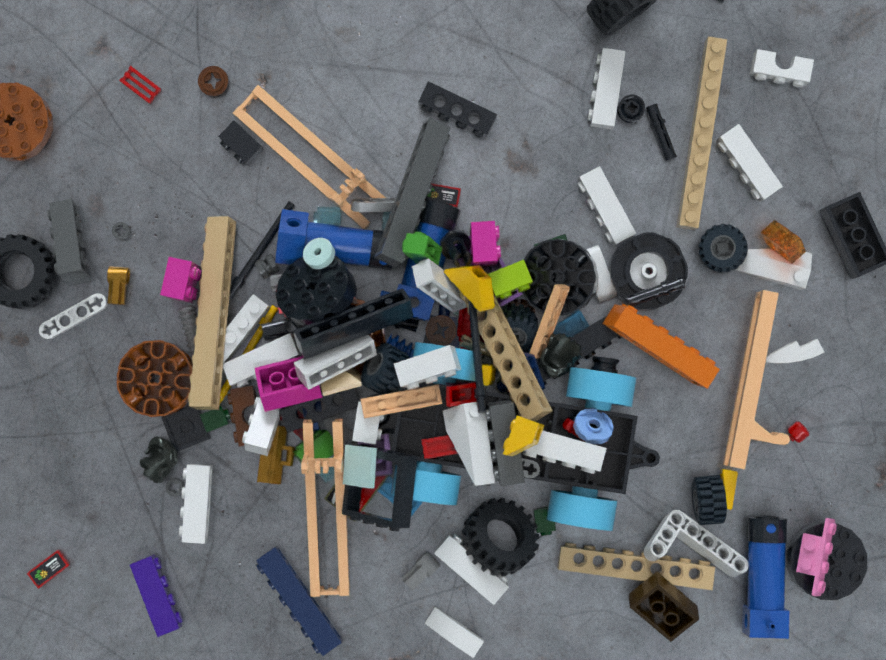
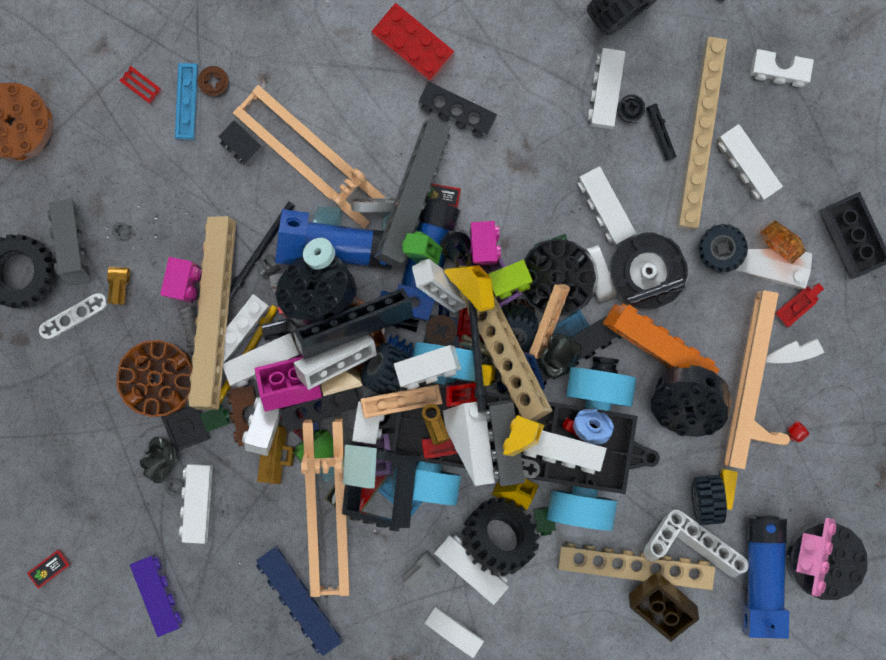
(186, 101): none -> dark azure tile
(412, 43): none -> red brick
(435, 425): none -> pearl gold piece
(520, 493): none -> yellow slope
(691, 401): none -> black brick
(799, 305): none -> red hinge

